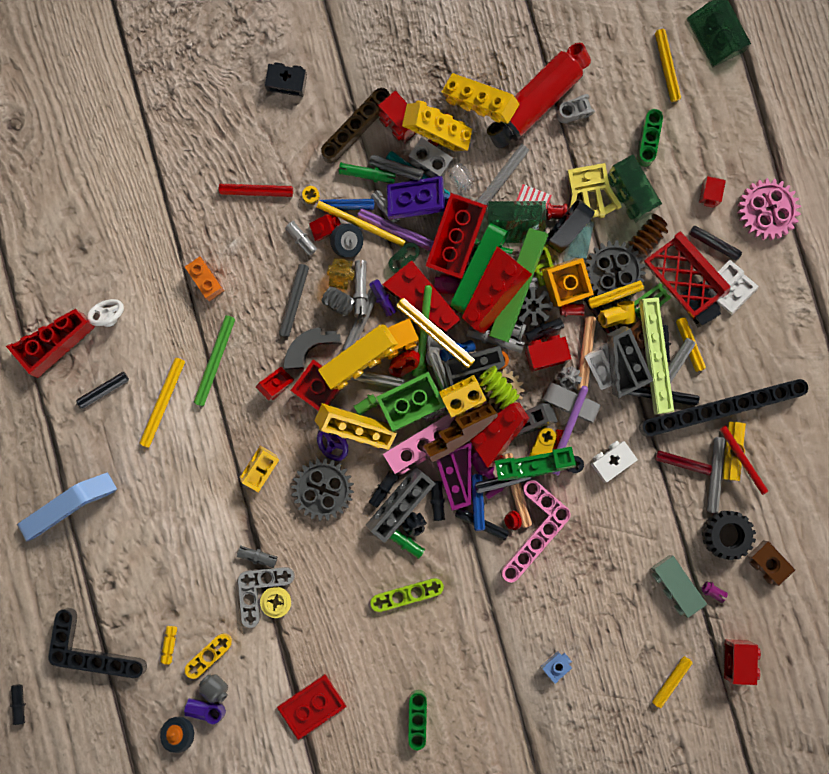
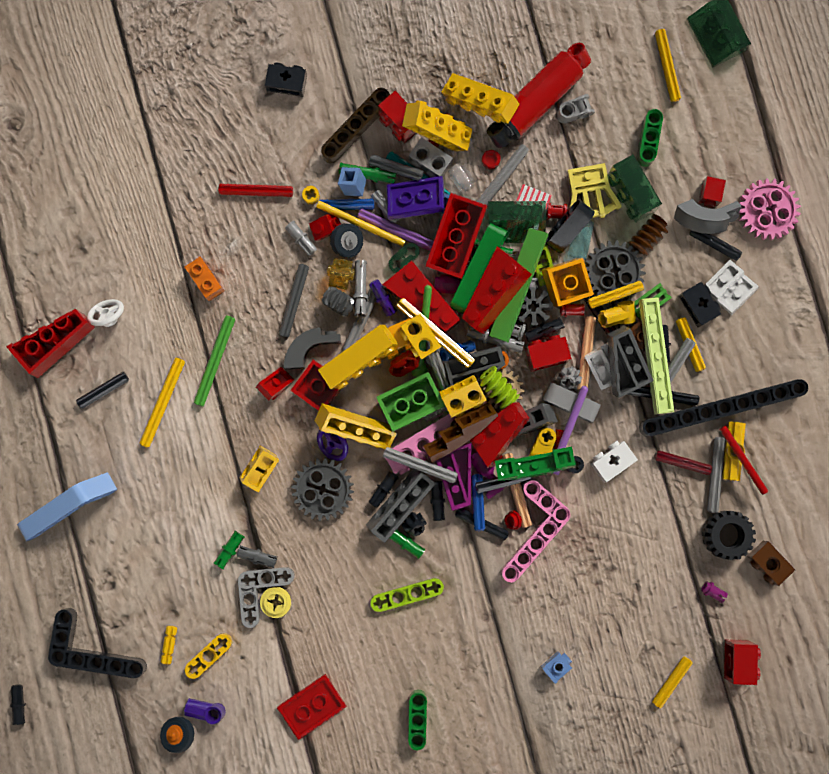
(213, 688): dark grey head -> none
(229, 549): none -> green pin
(352, 181): none -> medium blue brick
(366, 404): bright green pin -> none
(379, 379): light grey axle -> none
(420, 465): none -> light grey axle
(424, 334): none -> yellow brick
(491, 159): none -> red tile
(678, 586): sand green brick -> none
(697, 262): red fence -> none
(706, 220): none -> dark grey arch

